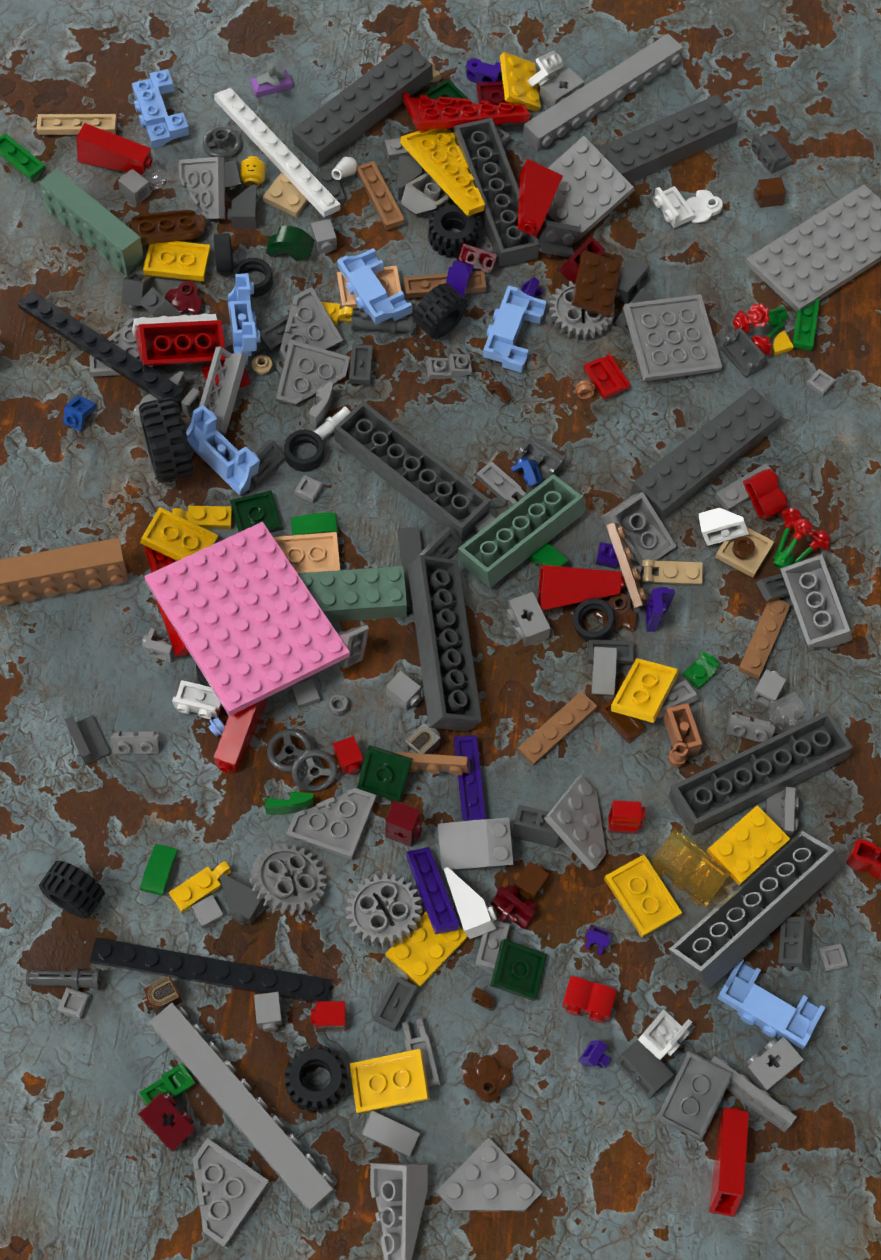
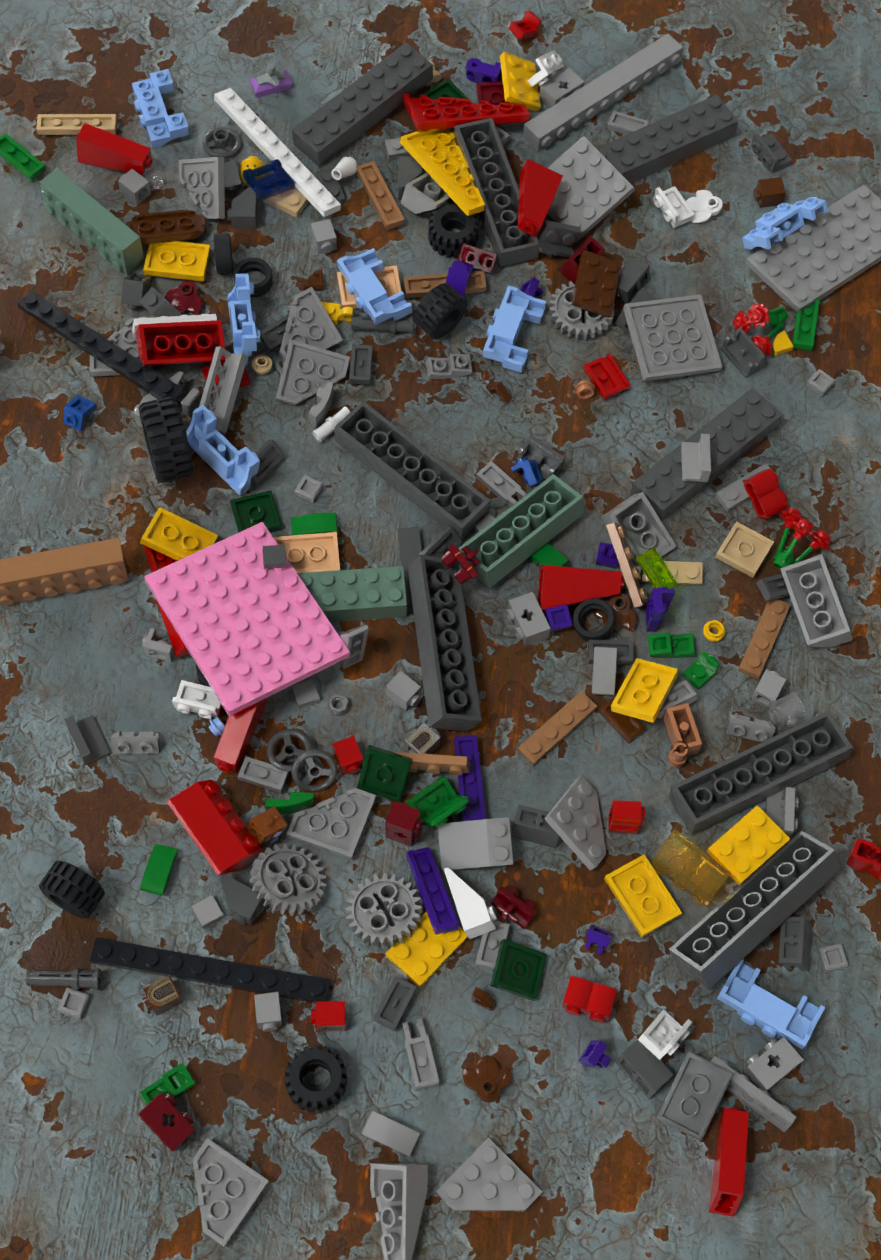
(198, 887): yellow plate -> none
(207, 516): yellow plate -> none
(215, 827): none -> red slope
(242, 1108): light grey brick -> none
(262, 774): none -> light grey plate
(267, 827): none -> dark orange head
(271, 184): none -> clear blue plate
(274, 556): none -> dark grey tile
(292, 241): dark green brick -> none
(299, 437): black tyre -> none
(315, 281): none -> reddish brown tile
(389, 1081): yellow plate -> none
(437, 802): none -> green bracket
(467, 571): none -> dark red hips
(527, 27): none -> red bracket
(531, 881): reddish brown brick -> none
(558, 618): none -> dark purple tile
(625, 123): none -> light grey tile
(656, 569): none -> clear neon green plate
(668, 646): none -> green slope
(696, 460): none -> light grey panel
(714, 625): none -> yellow plate
(721, 525): white slope -> none
(743, 547): reddish brown tile -> none
(782, 221): none -> light blue bracket

